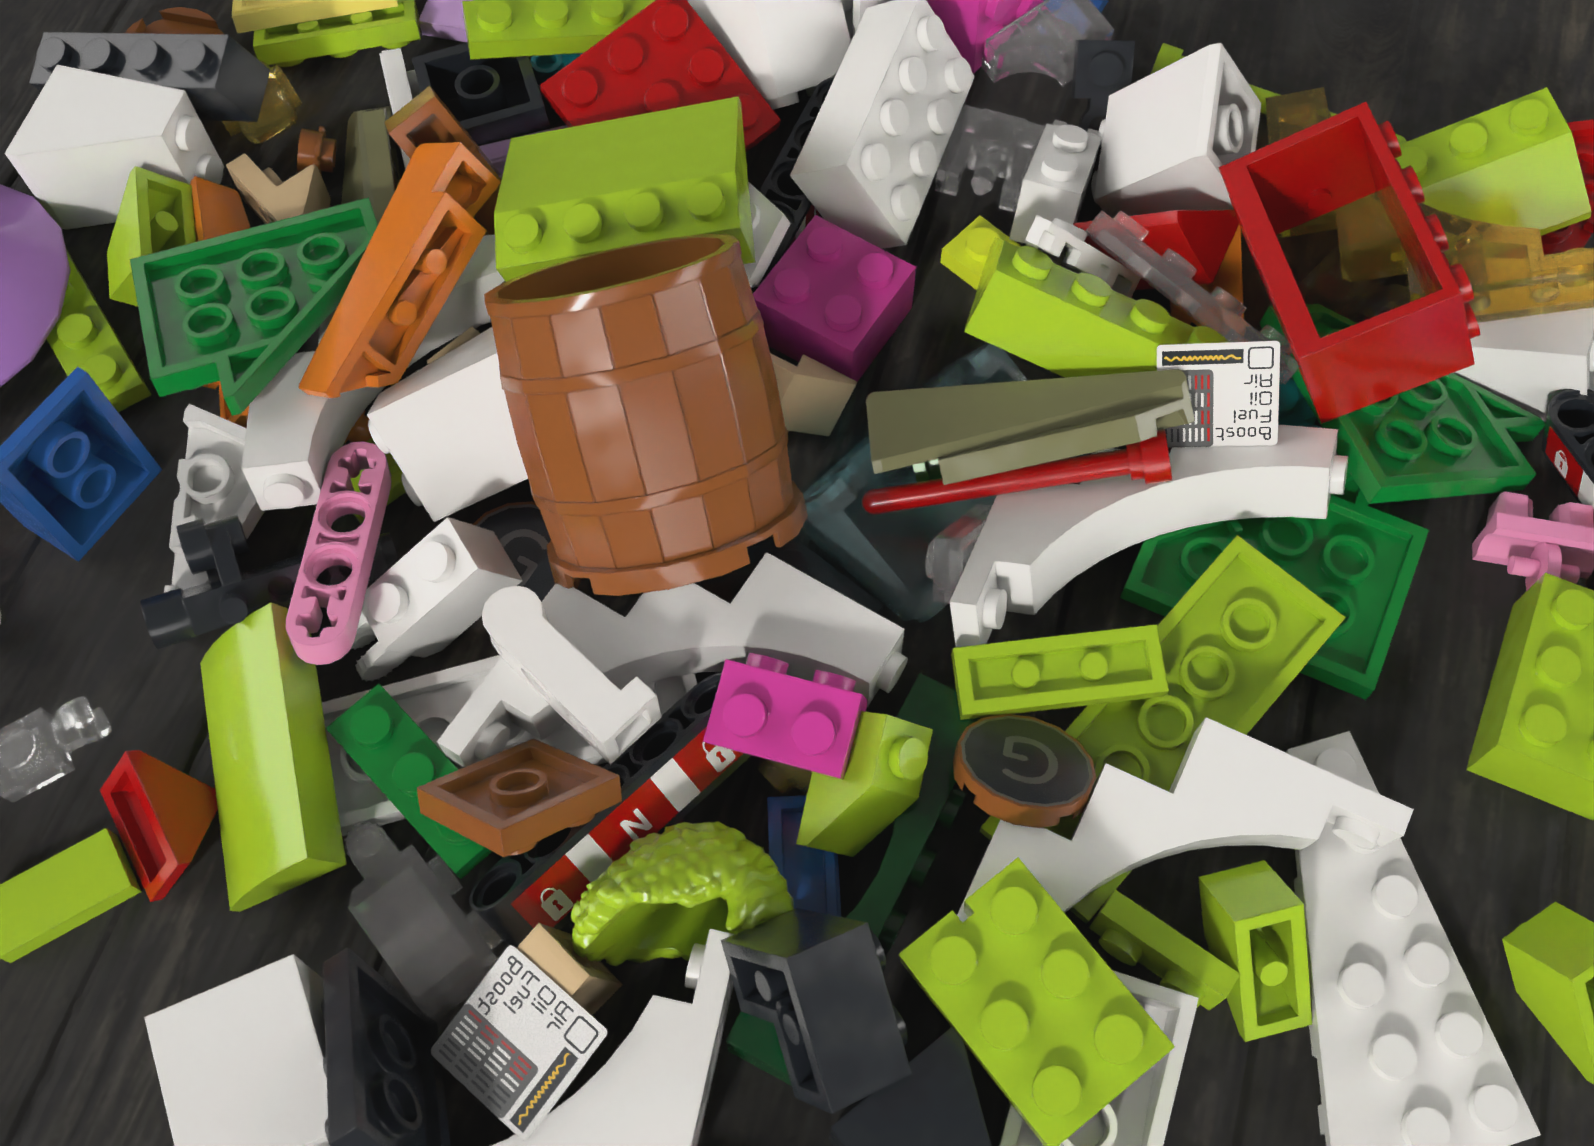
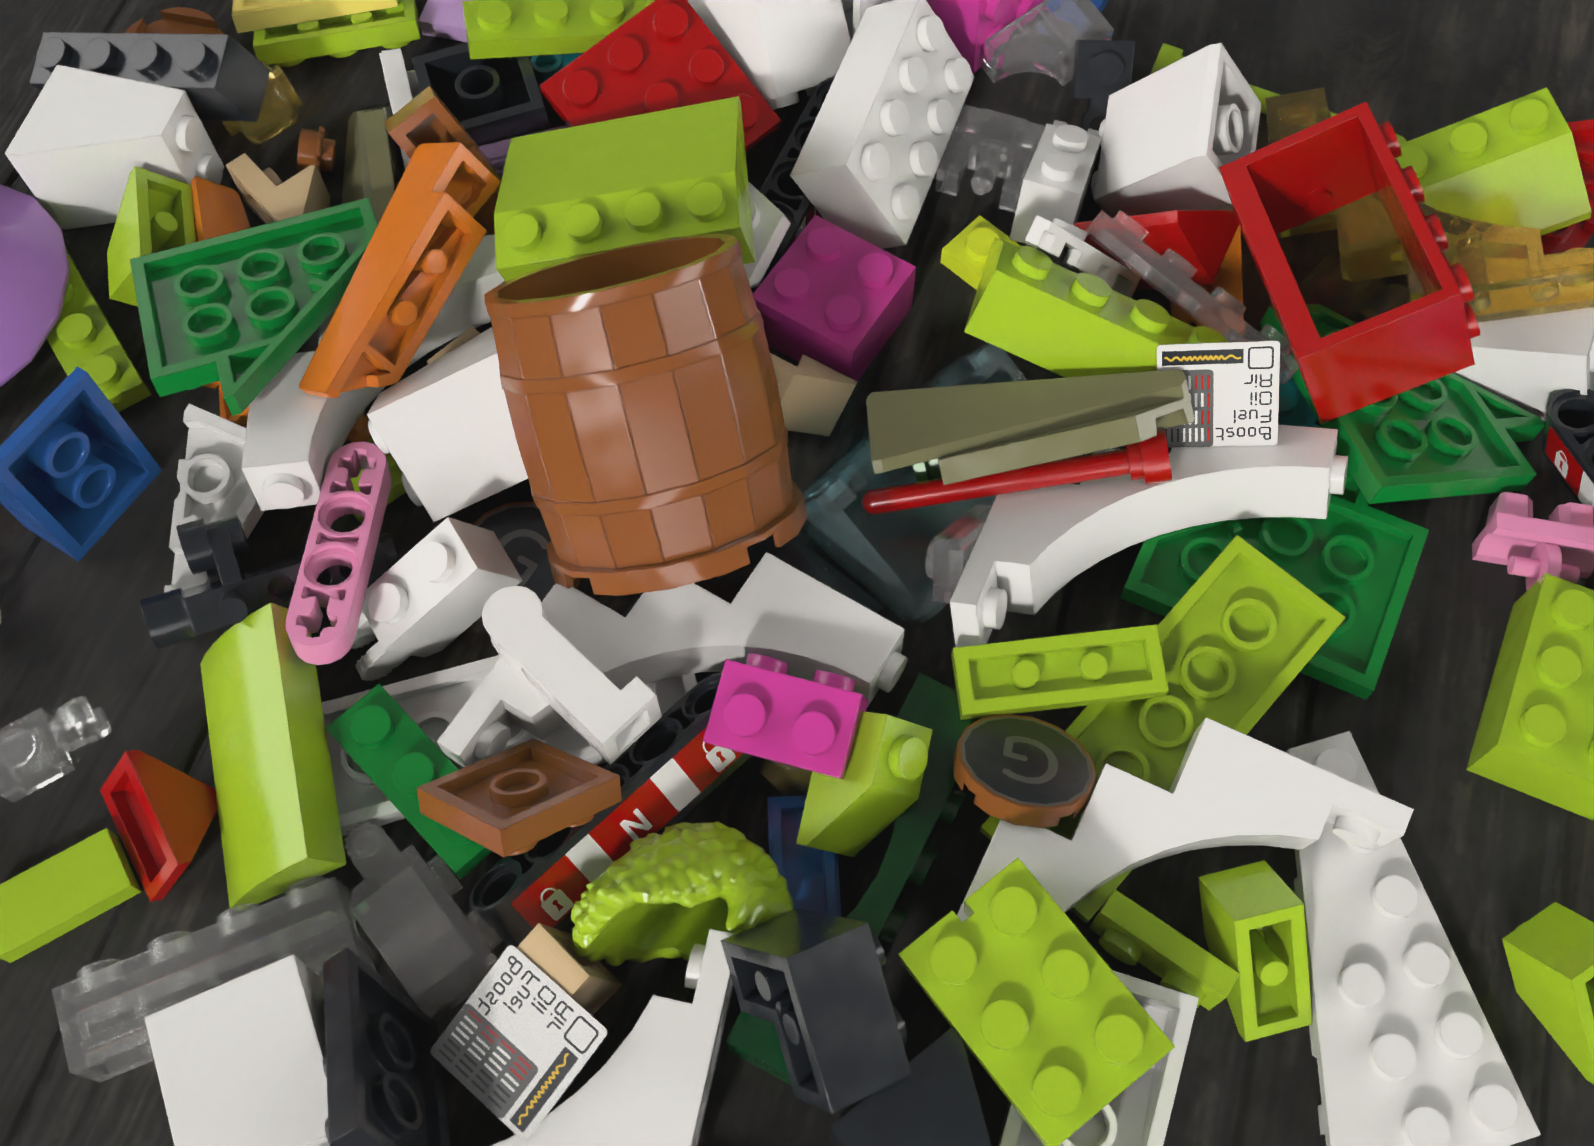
(107, 1003): none -> clear brick

